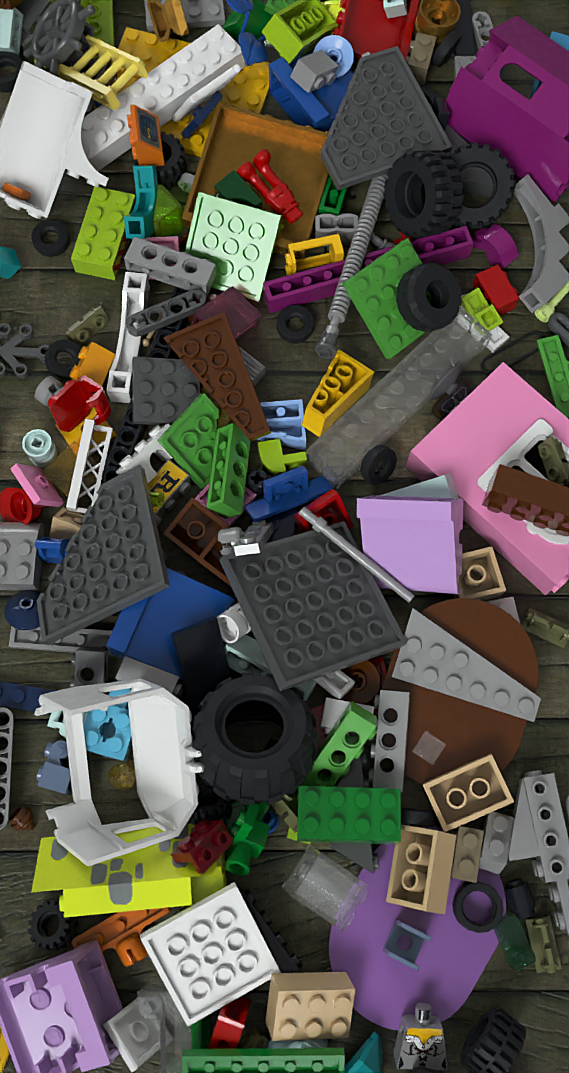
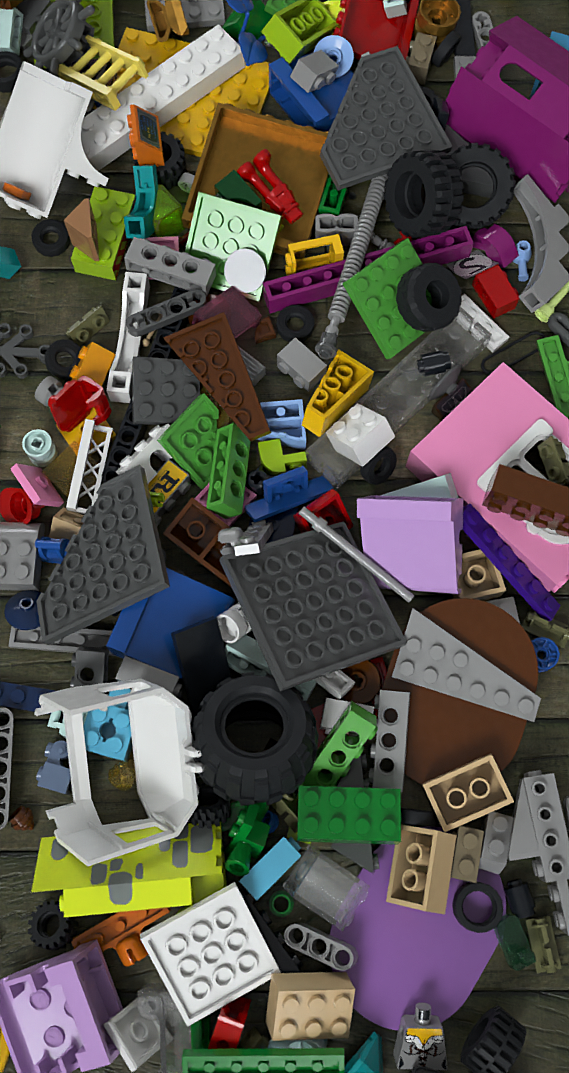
(83, 229): none -> medium nougat slope
(201, 113): dark blue plate -> none
(203, 845): dark red bracket -> none
(206, 93): white bar -> none
(245, 270): none -> tile
(264, 331): none -> reddish brown tile
(271, 867): none -> medium azure brick
(271, 903): none -> green piece
(301, 364): none -> light grey brick
(333, 946): none -> light grey beam
(360, 434): none -> white brick
(408, 956): sand blue piece -> none
(429, 747): clear tile -> none
(434, 363): none -> black brick
(472, 265): none -> clear sticker
(479, 309): lime slope -> none
(509, 564): none -> dark purple plate
(523, 259): none -> light blue bar
(550, 655): none -> blue wheel

